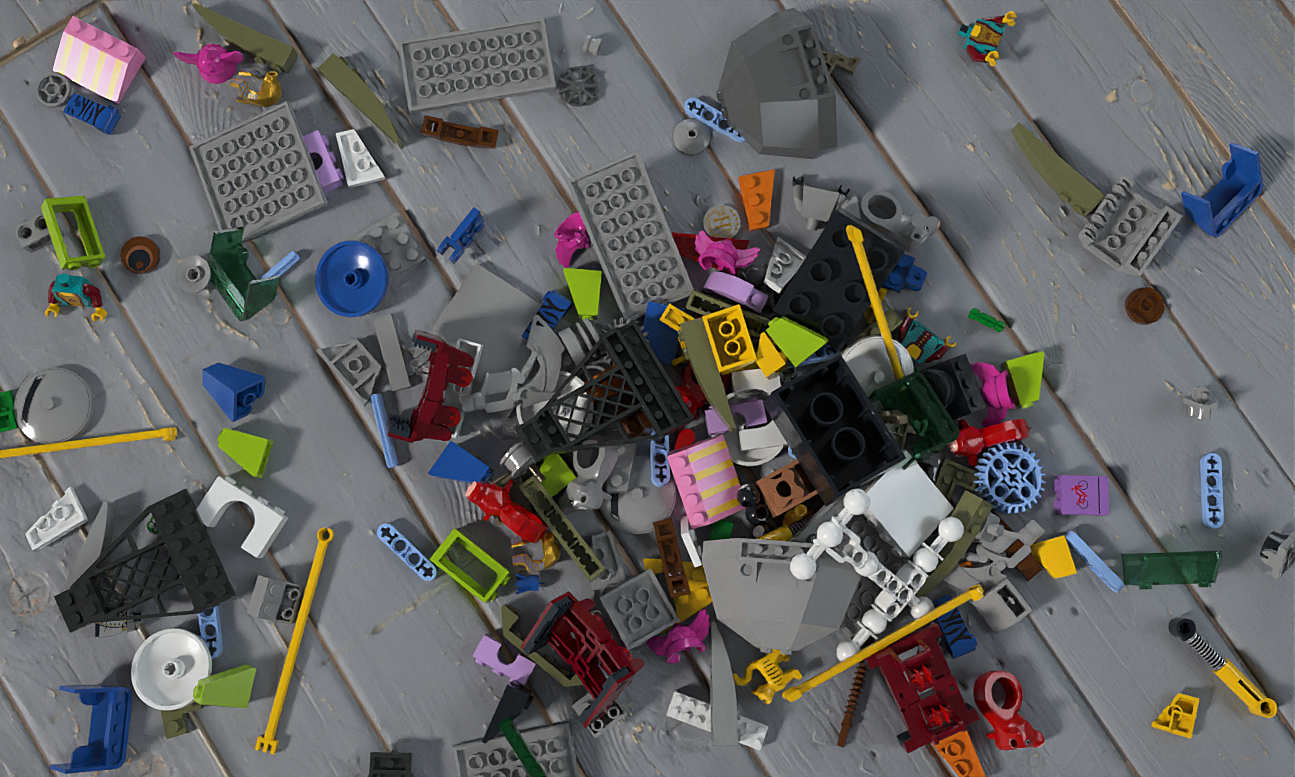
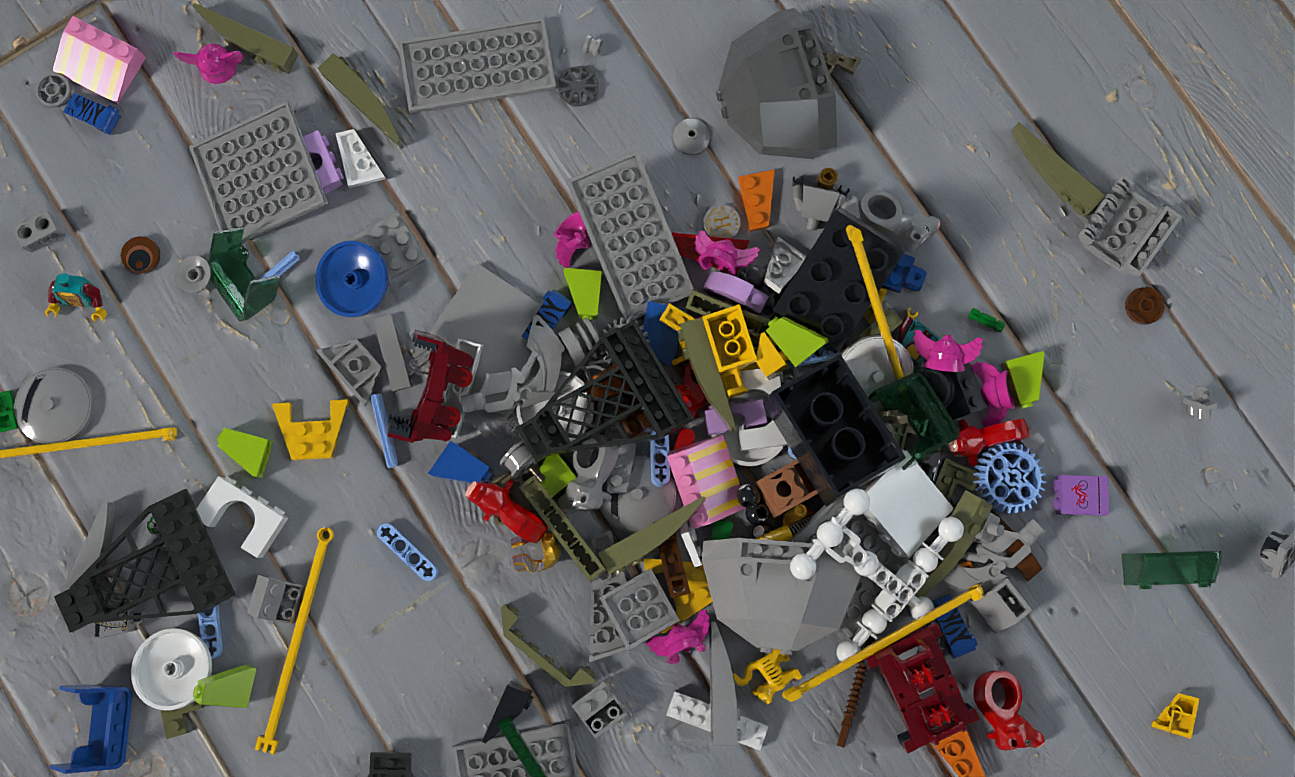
(60, 520): white wing -> none
(86, 227): lime piece -> none
(233, 389): blue slope -> none
(269, 88): pearl gold piece -> none
(311, 438): none -> yellow wing
(459, 134): reddish brown slope -> none
(460, 576): lime piece -> none
(462, 235): blue plate -> none
(488, 654): lavender arch -> none
(528, 583): blue piece -> none
(591, 643): dark red container -> none
(644, 541): none -> olive slope
(715, 122): light blue beam -> none
(733, 384): none -> yellow tile
(826, 182): none -> pearl gold wheel
(946, 352): none -> dark pink helmet
(985, 37): torso -> none
(1054, 556): yellow slope -> none
(1094, 561): light blue beam -> none
(1207, 490): light blue beam -> none
(1224, 669): piece -> none
(1231, 196): blue windscreen -> none

